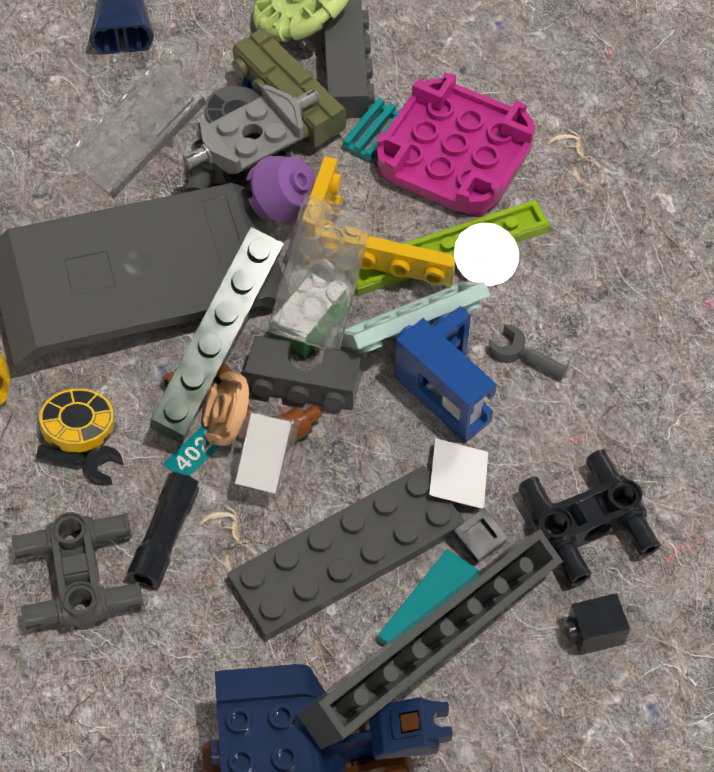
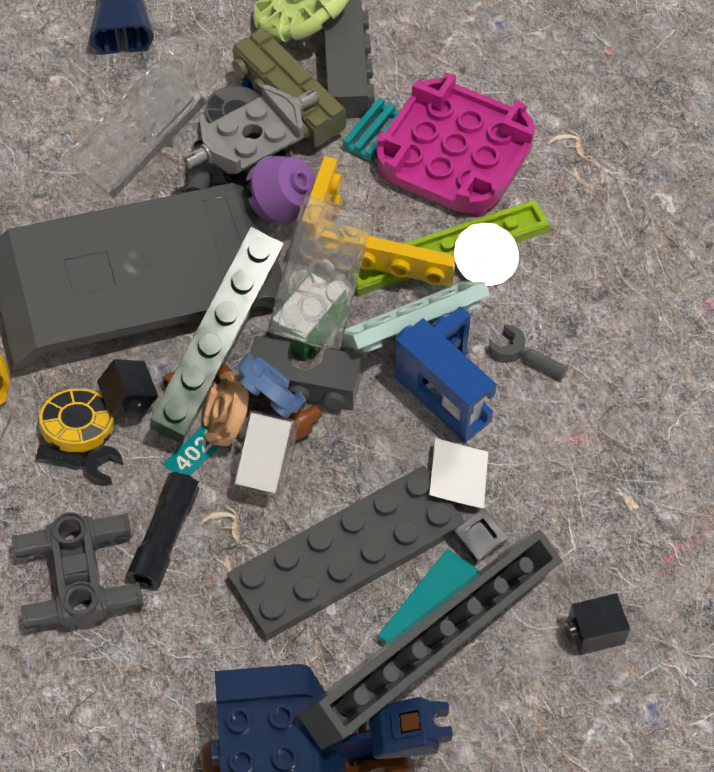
(127, 388): none -> black brick
(264, 378): none -> medium blue plate
(590, 515): black piece -> none

